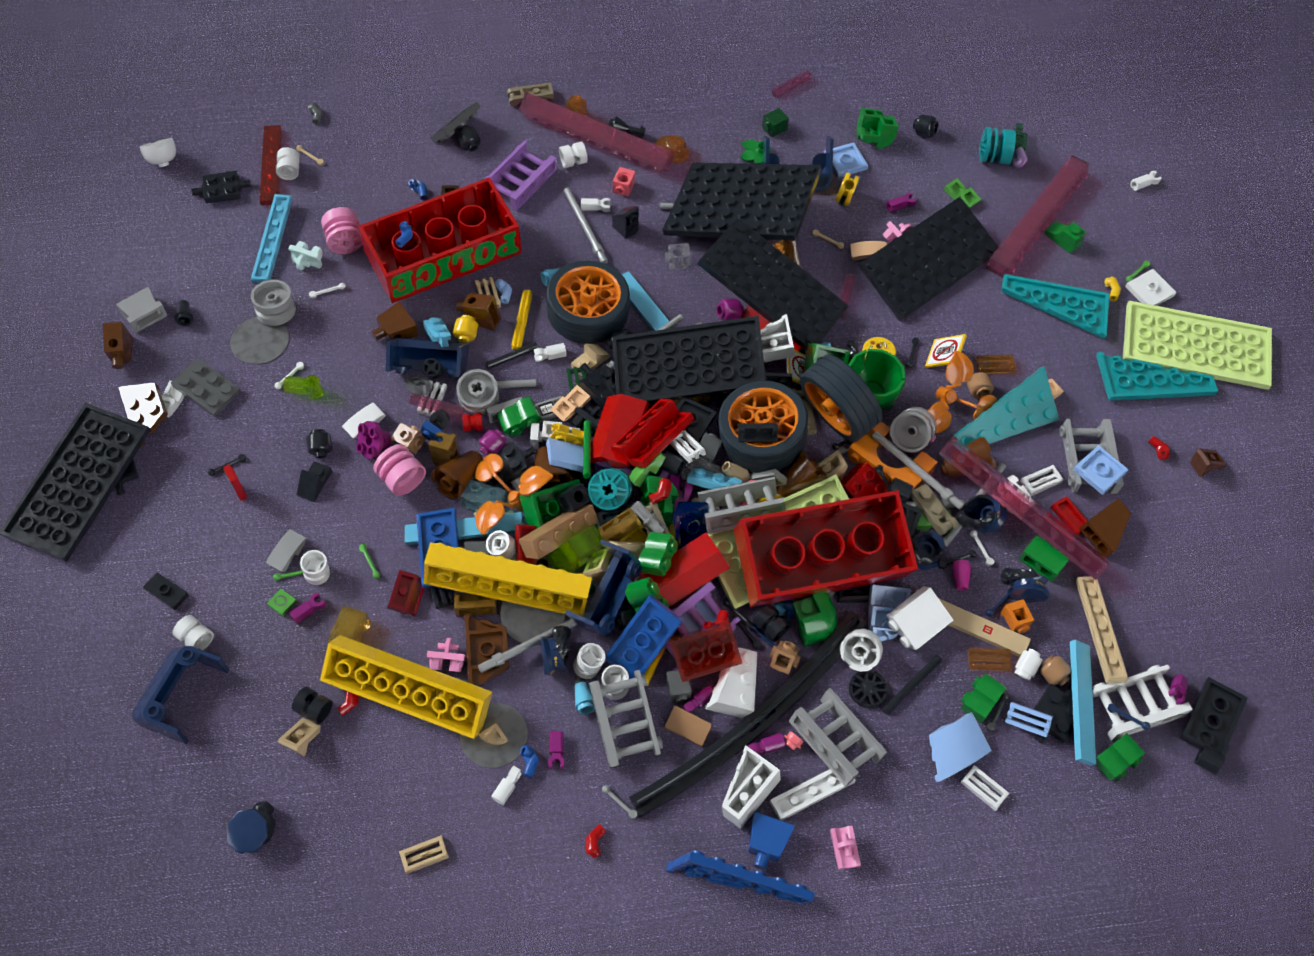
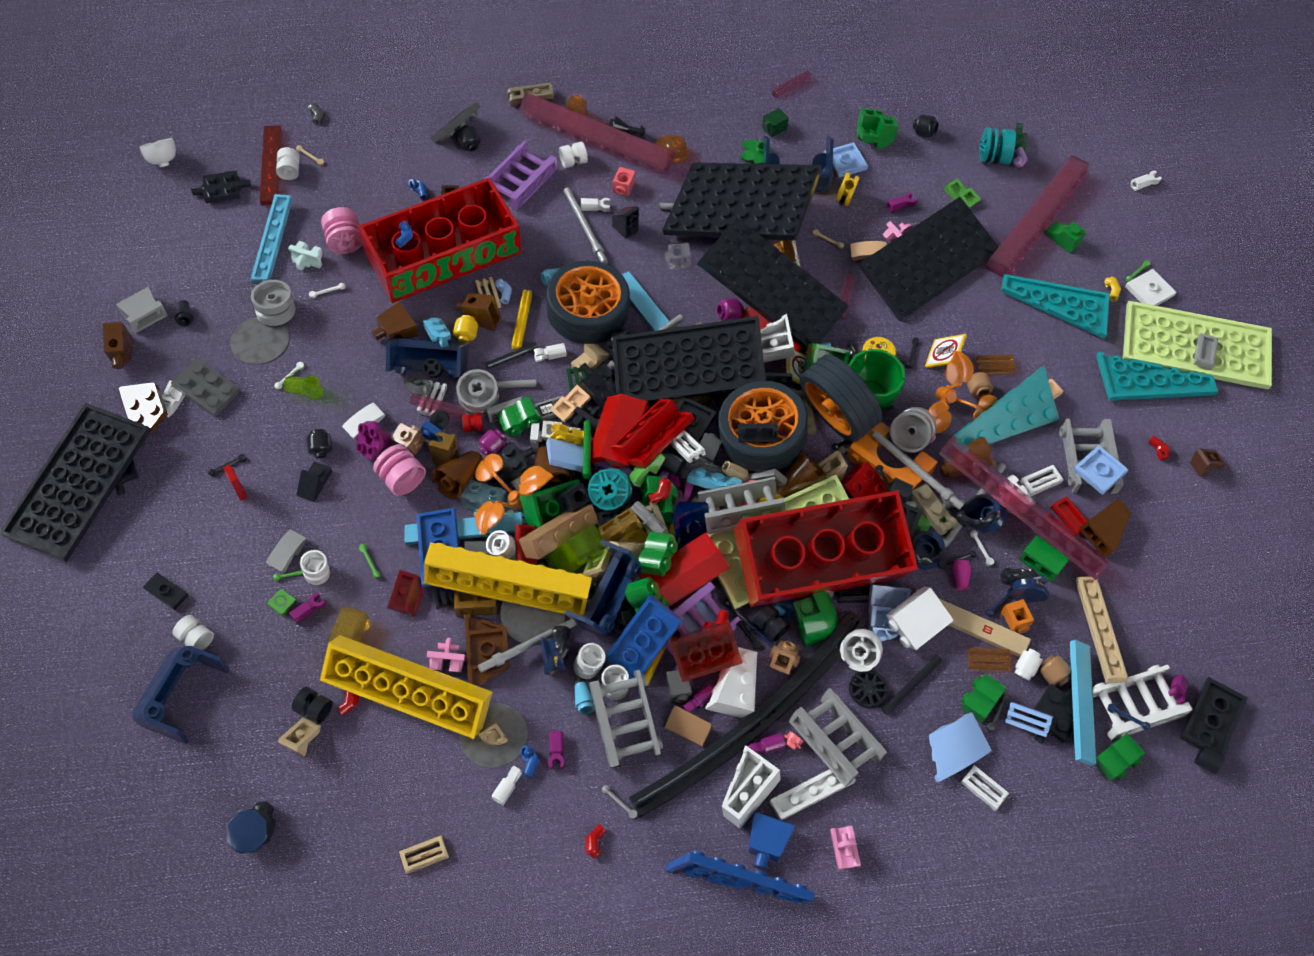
(1205, 351): none -> light grey tile

